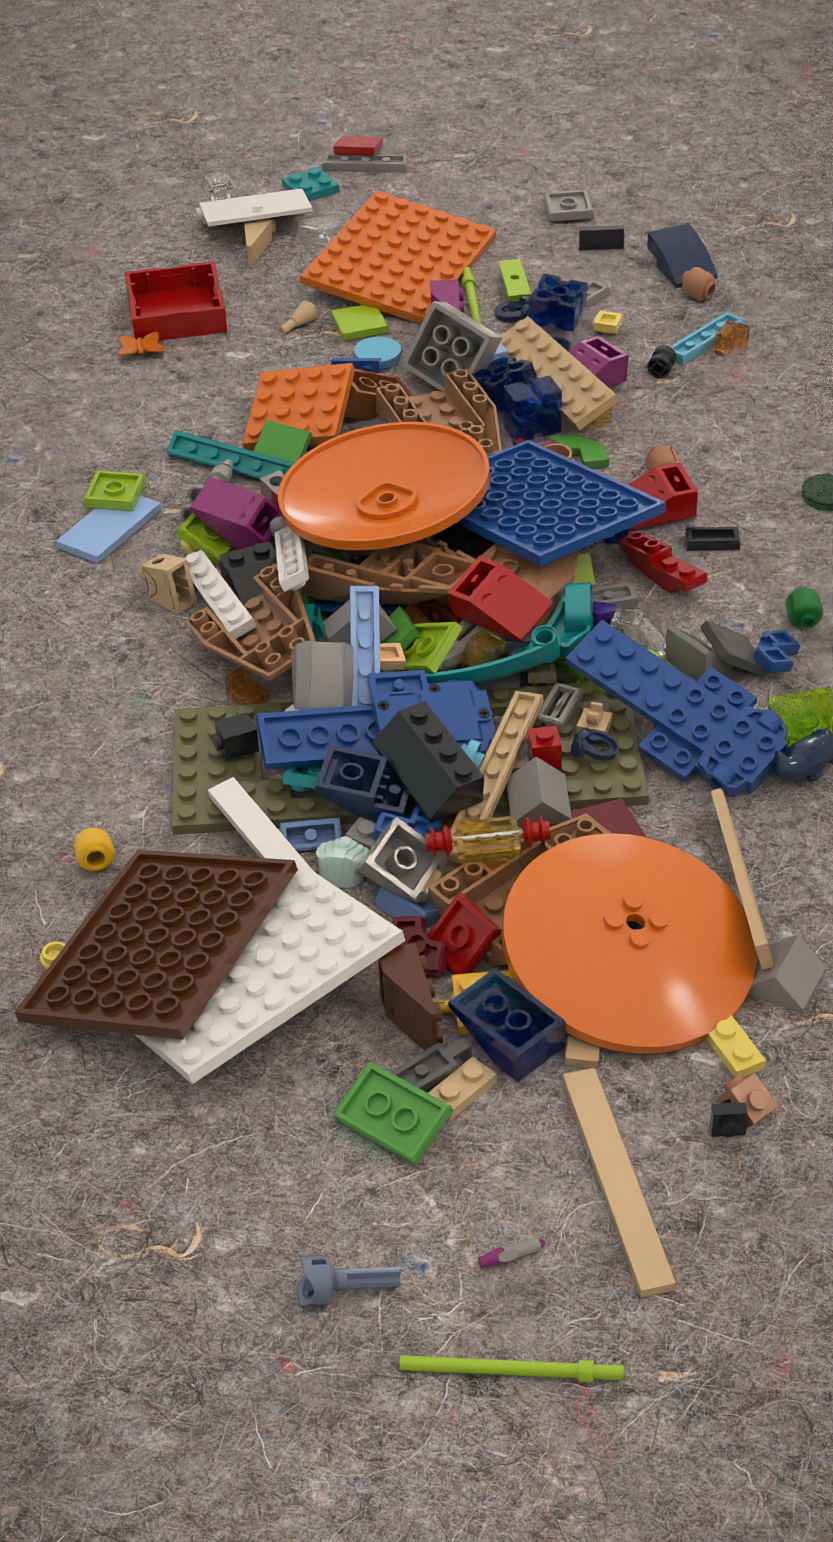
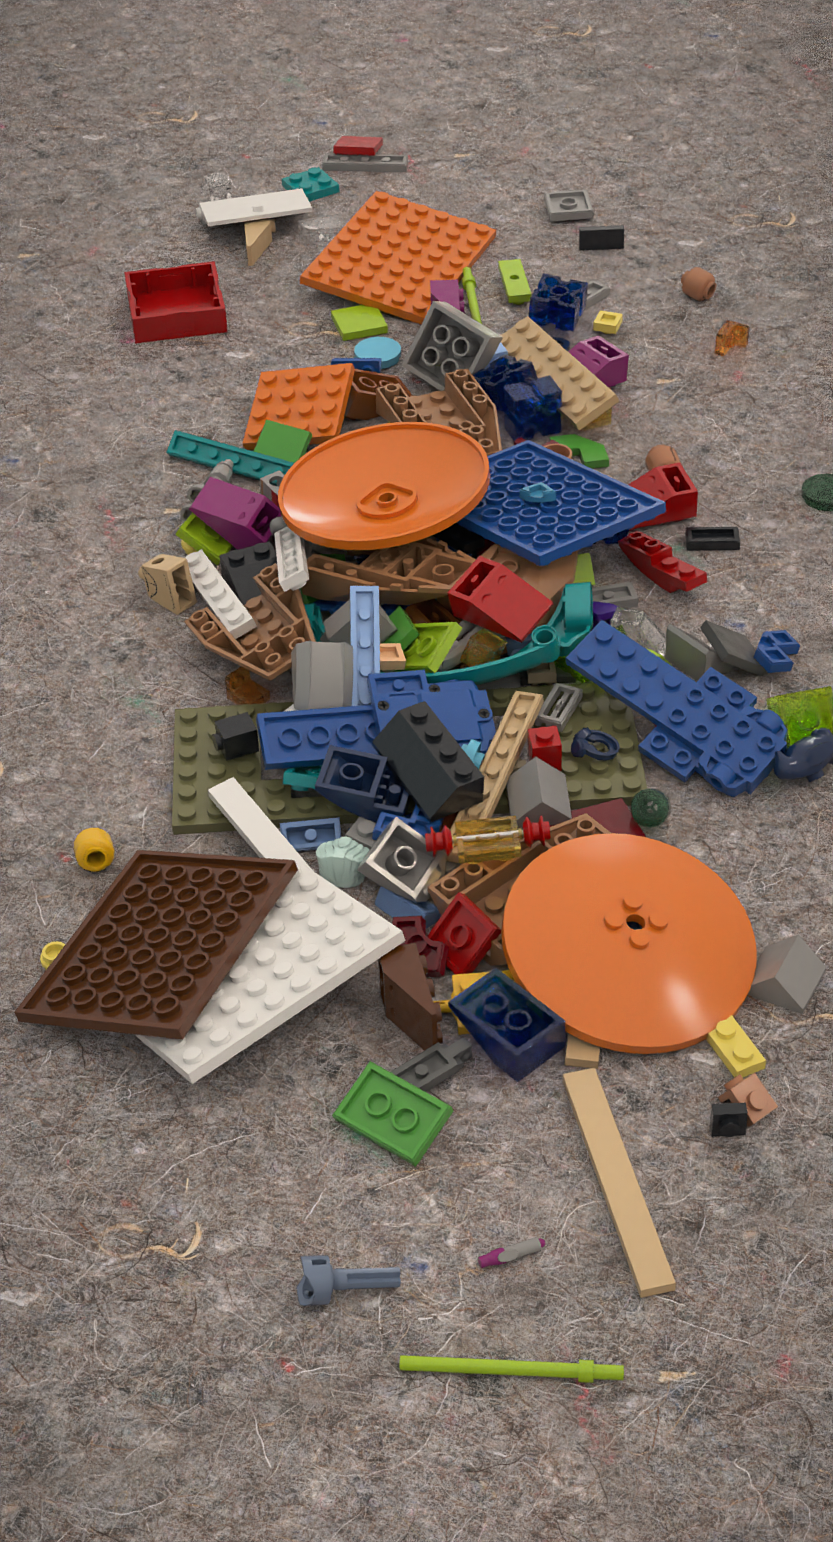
(106, 530): light blue tile -> none
(114, 490): lime tile -> none
(148, 343): orange piece -> none
(304, 313): tan cone -> none
(464, 1085): tan plate -> none
(522, 306): dark blue piece -> none
(538, 493): none -> dark azure tile
(595, 718): tan tile -> none
(640, 807): none -> clear green head
(661, 361): black wheel -> none
(679, 251): dark blue slope -> none
(701, 339): medium azure tile -> none
(742, 880): tan tile -> none
(804, 607): green head -> none

